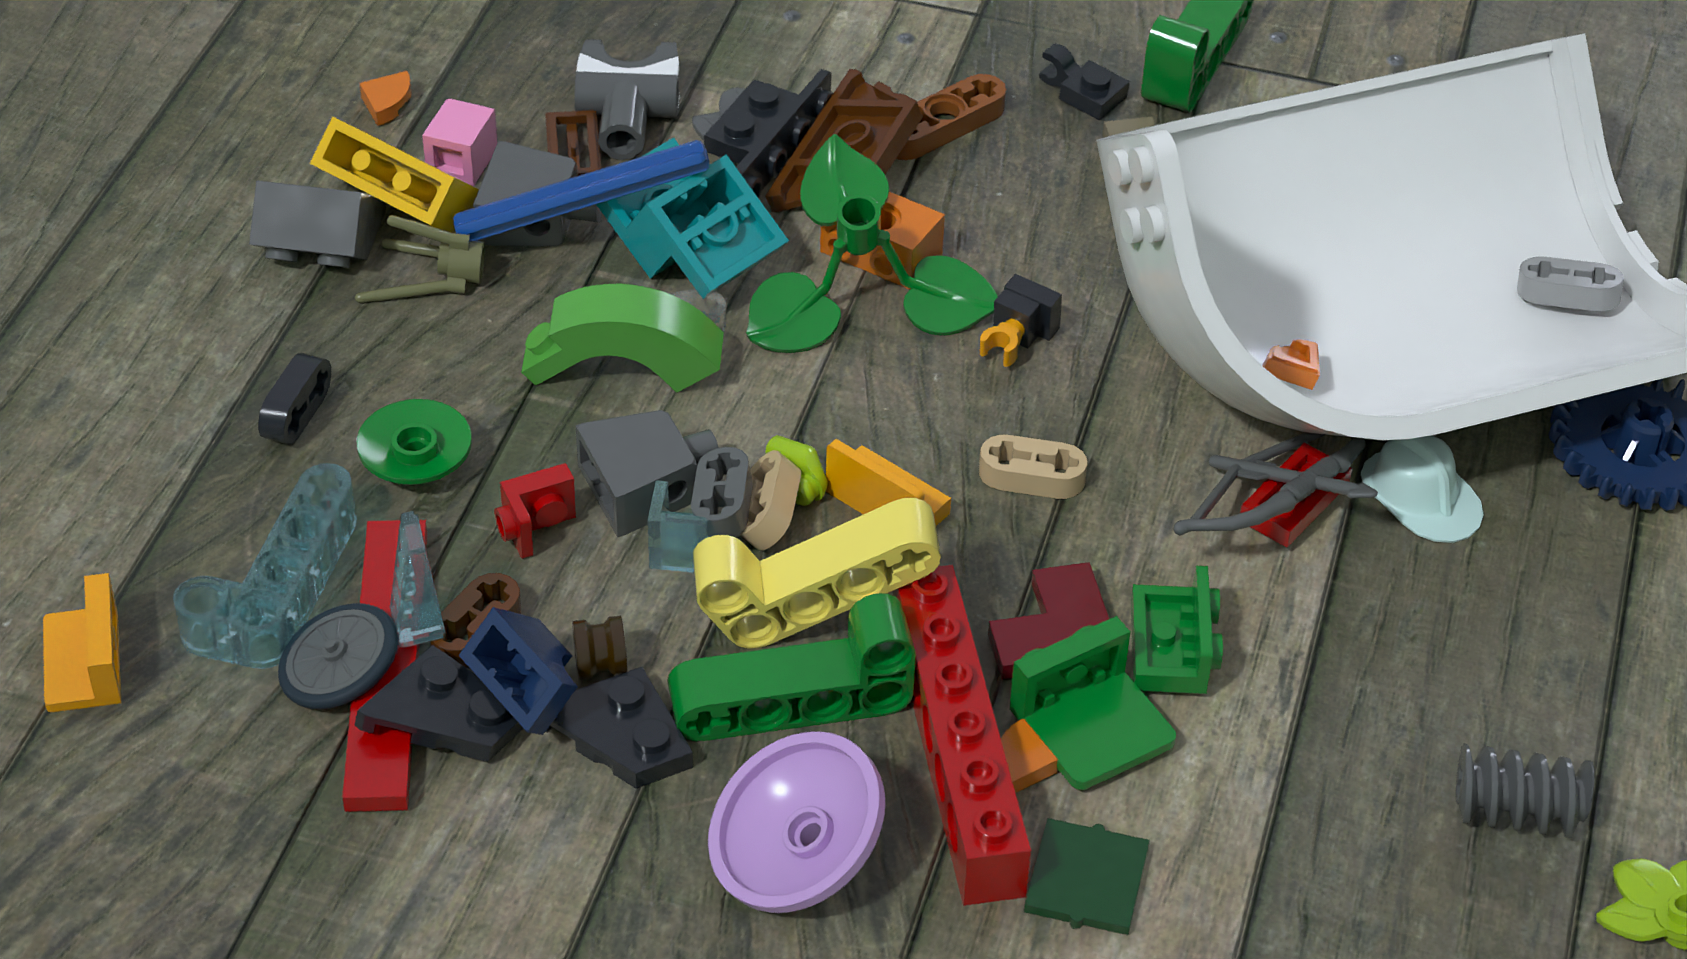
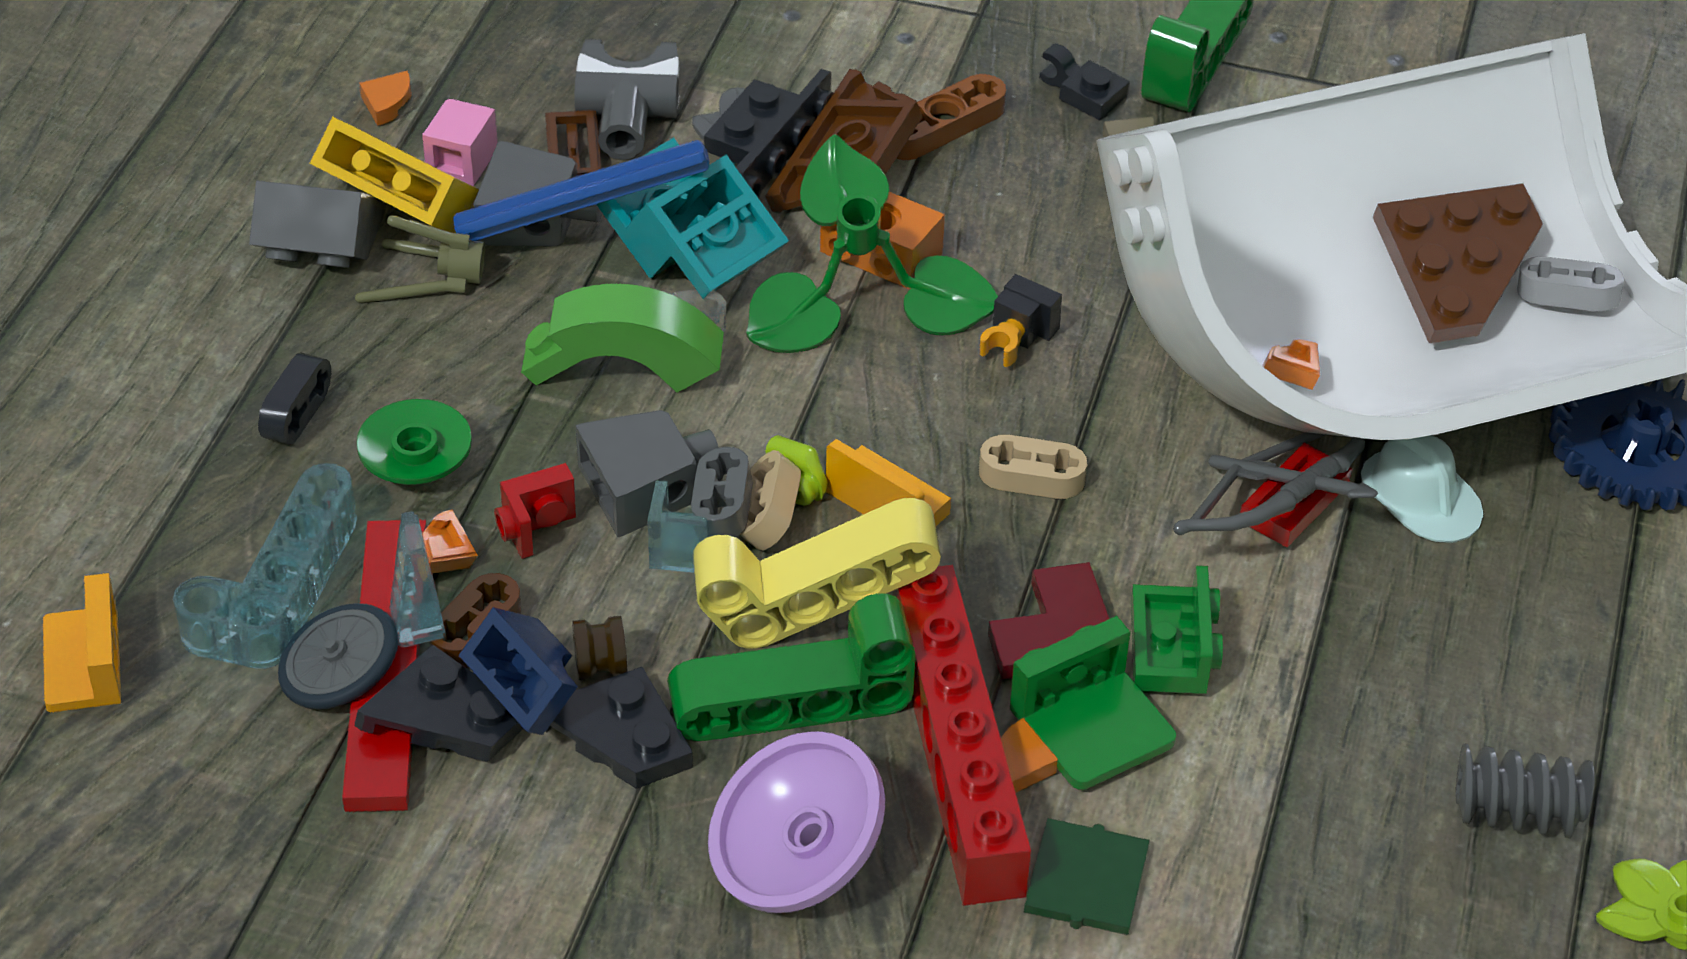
(448, 544): none -> orange tile
(1458, 253): none -> reddish brown plate

